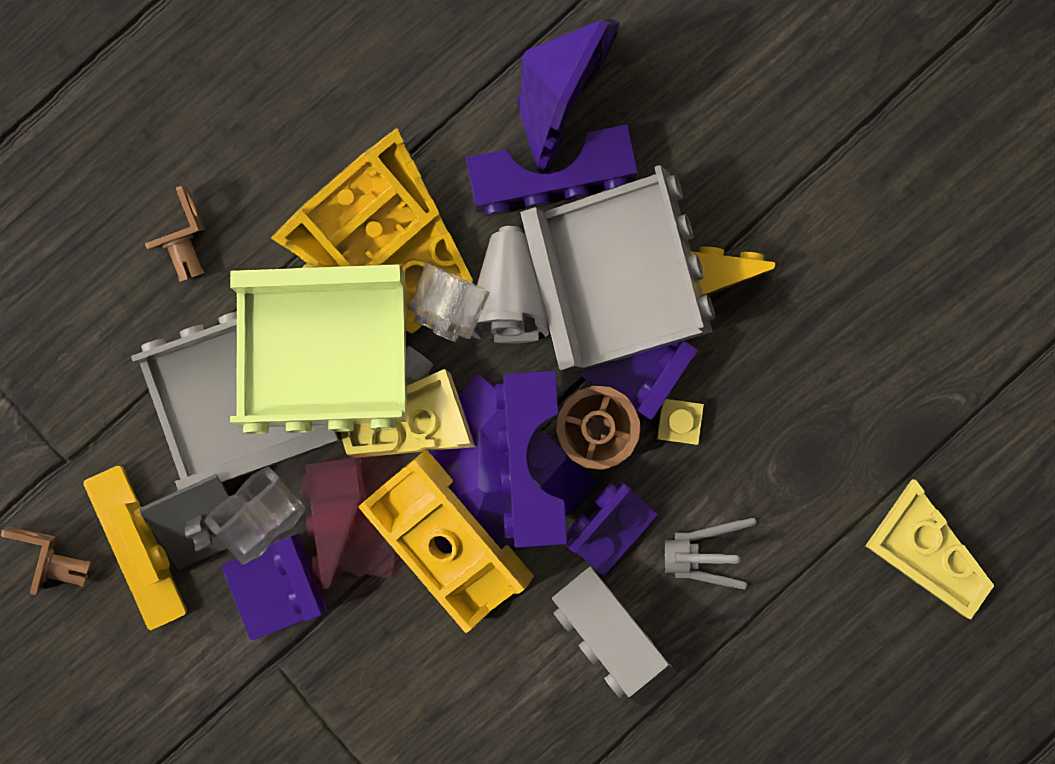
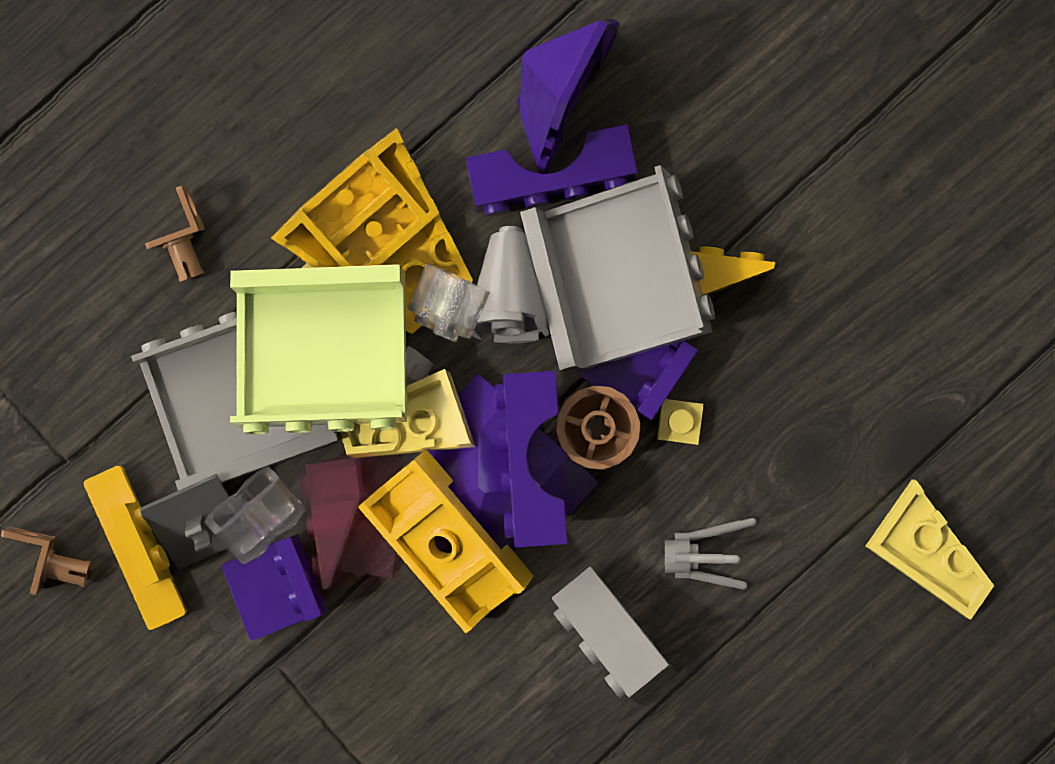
(610, 528): dark purple bracket -> none

